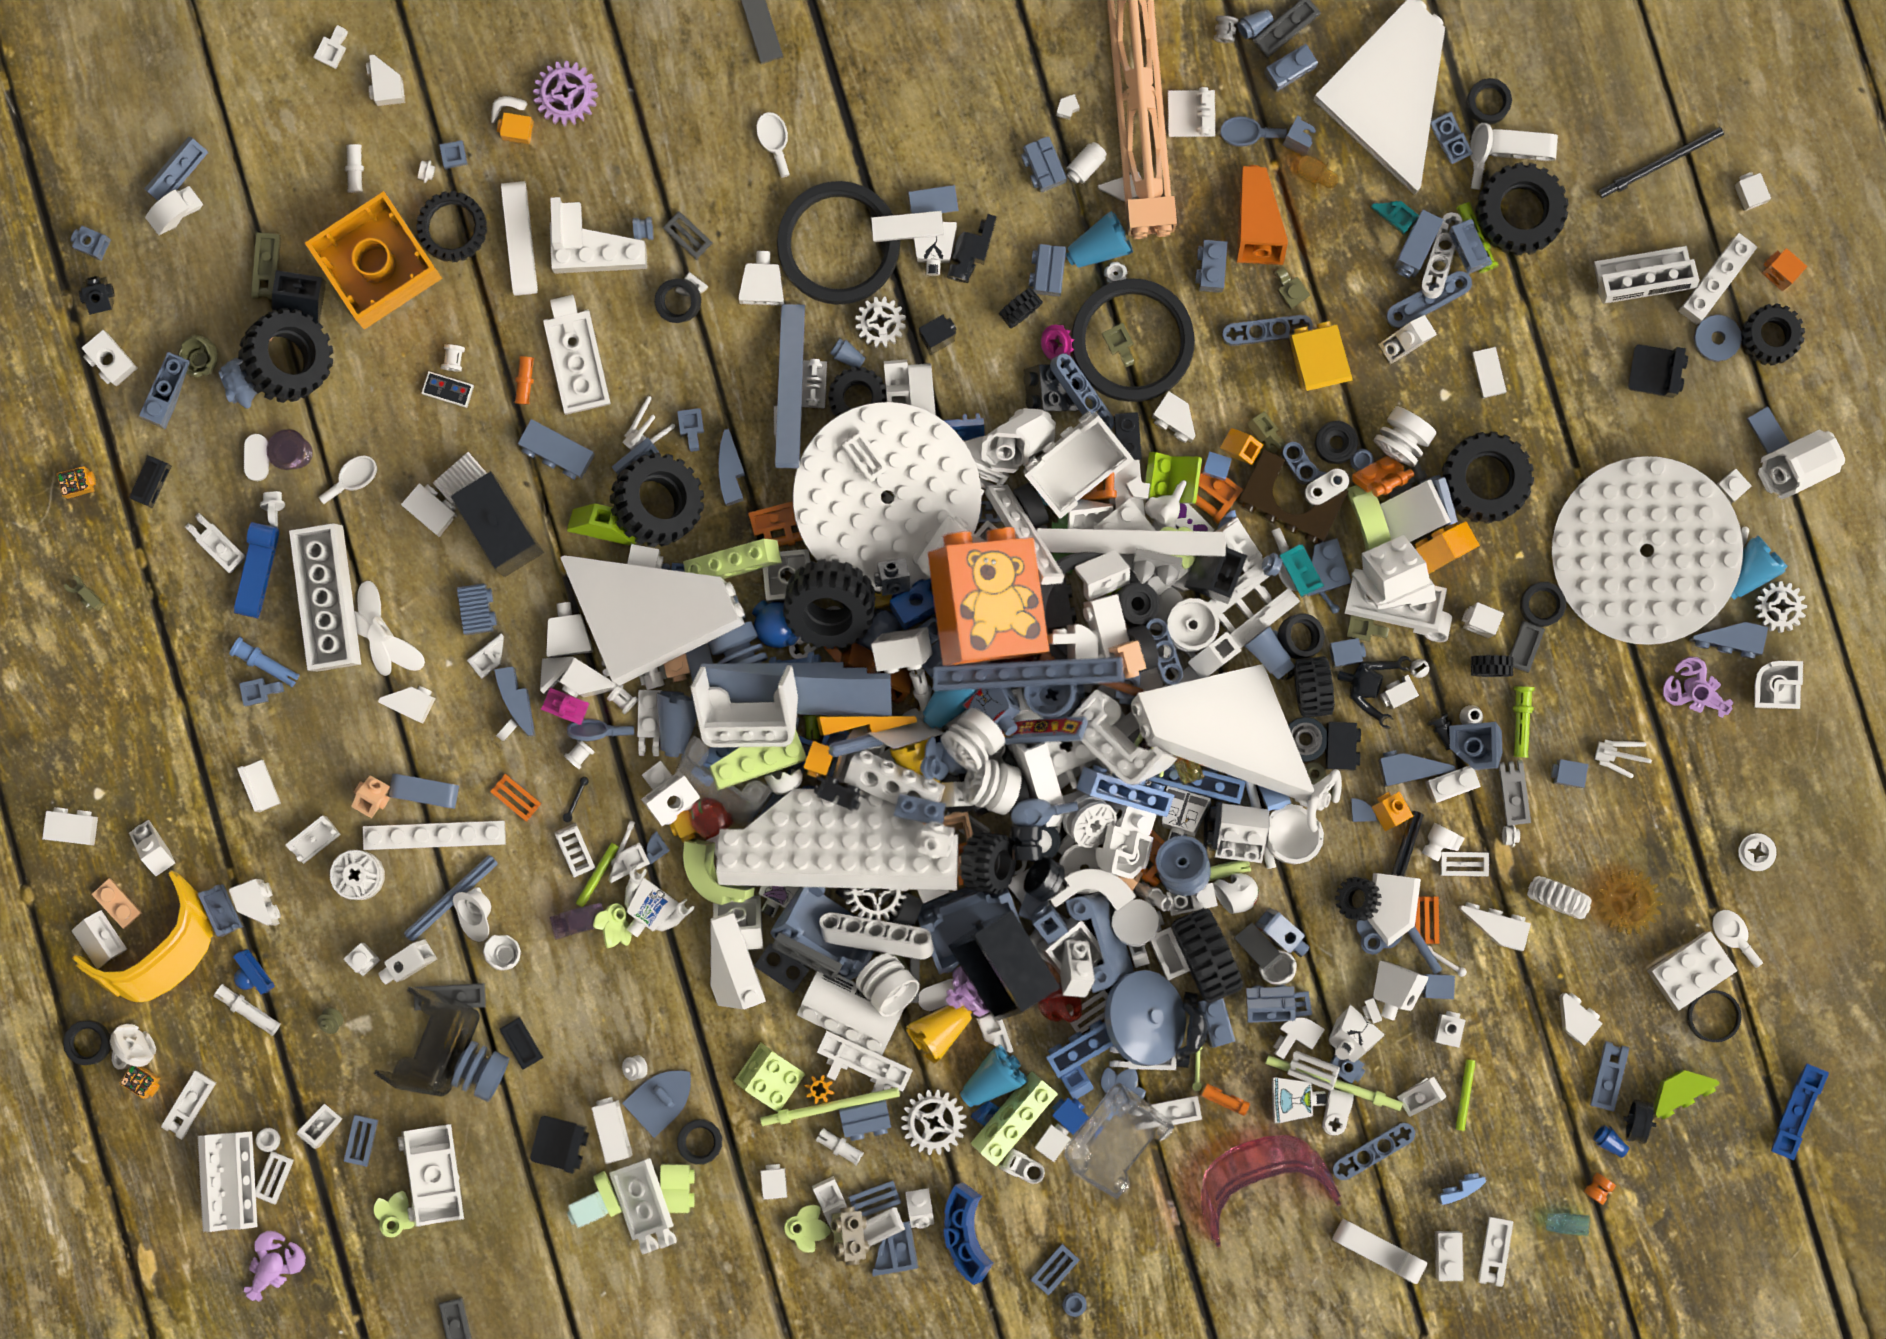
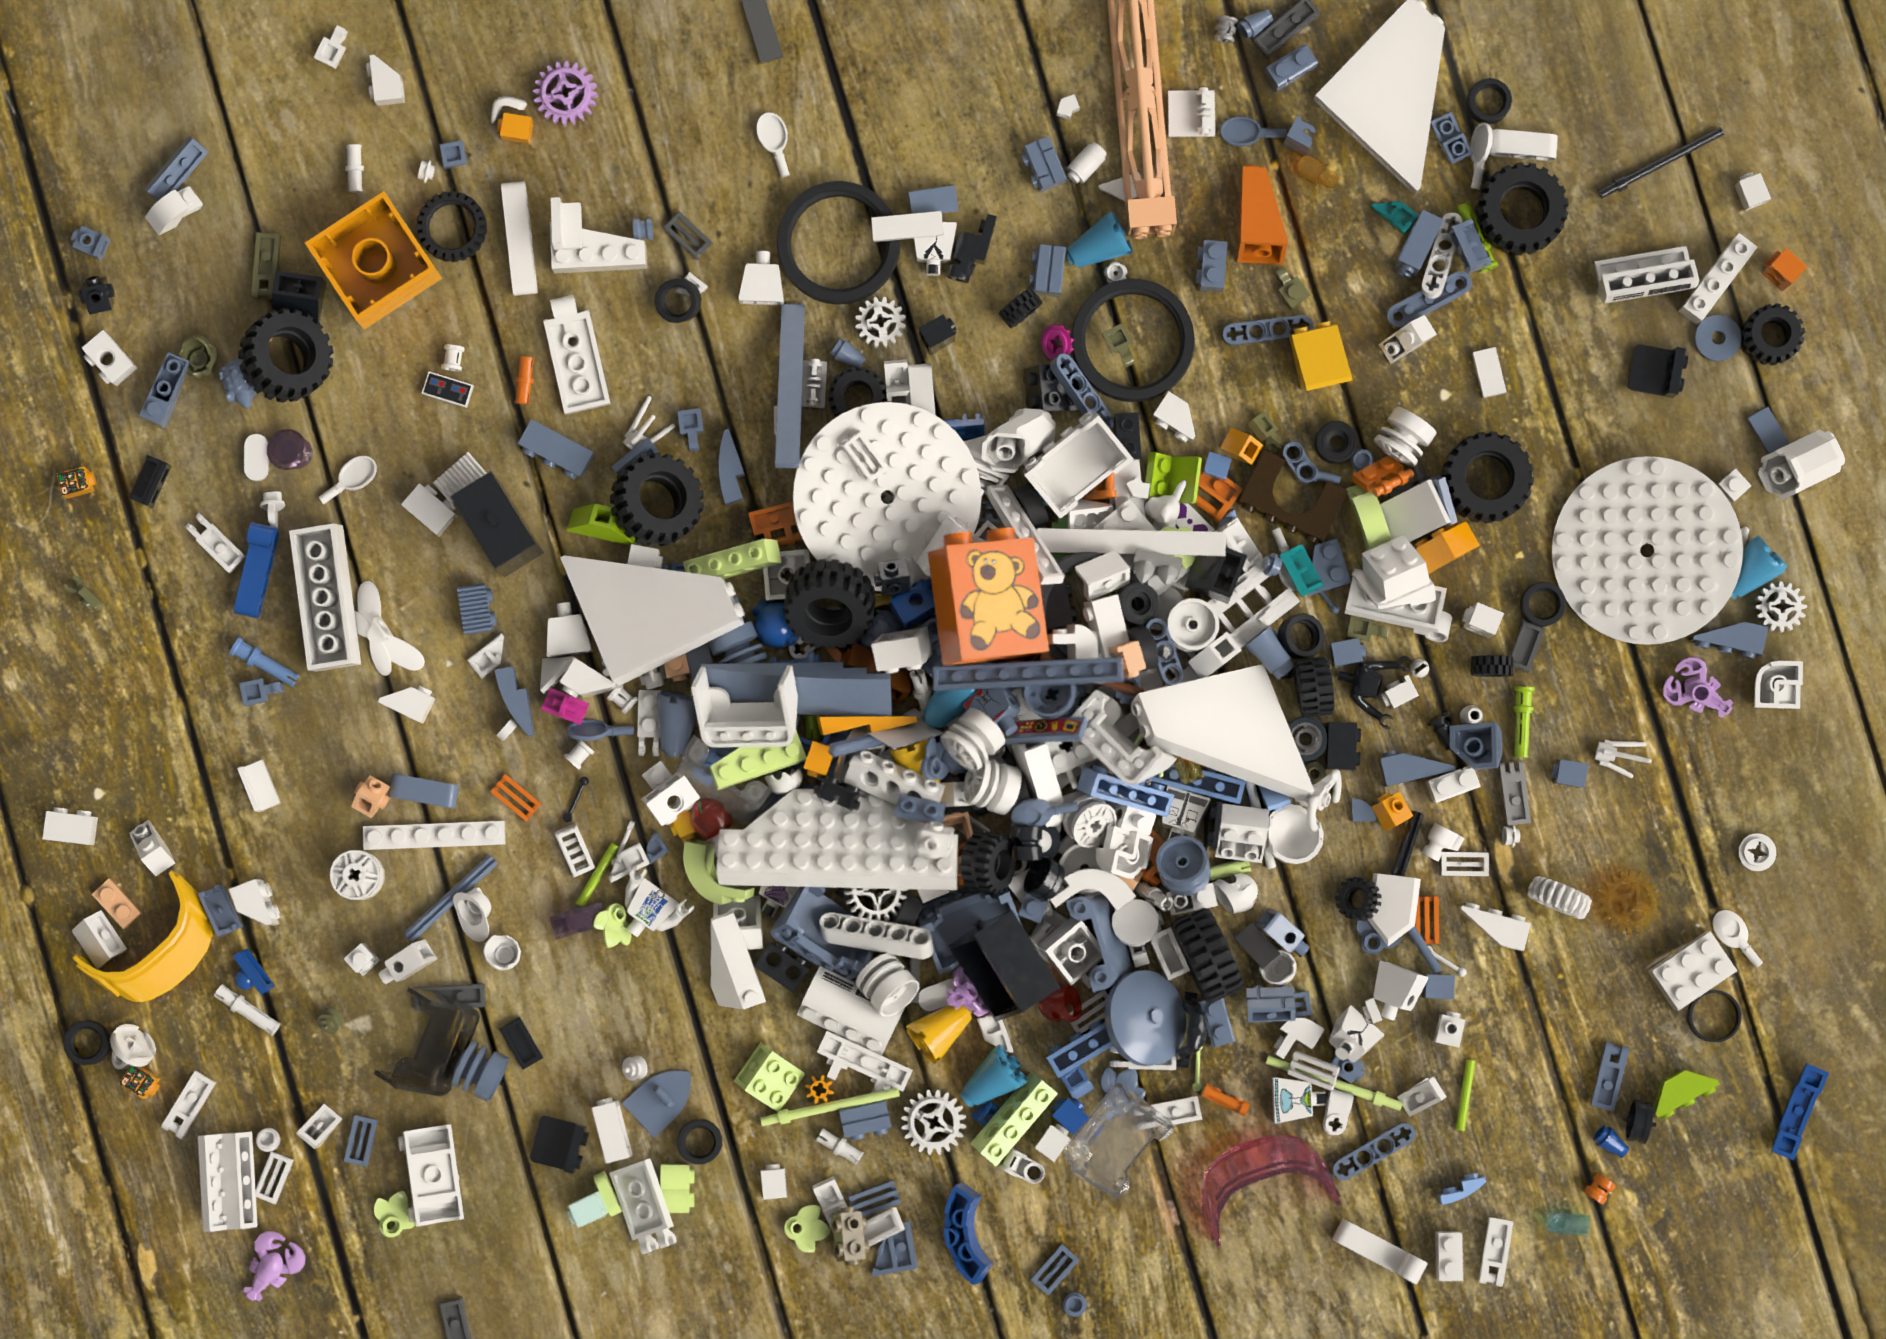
(313, 839): white hinge -> none
(806, 955): dark grey tile -> none
(920, 1208): white bracket -> none
(1050, 930): sand blue brick -> none
(1076, 969): white slope -> none
(1327, 487): white plate -> none
(1576, 1020): white slope -> none

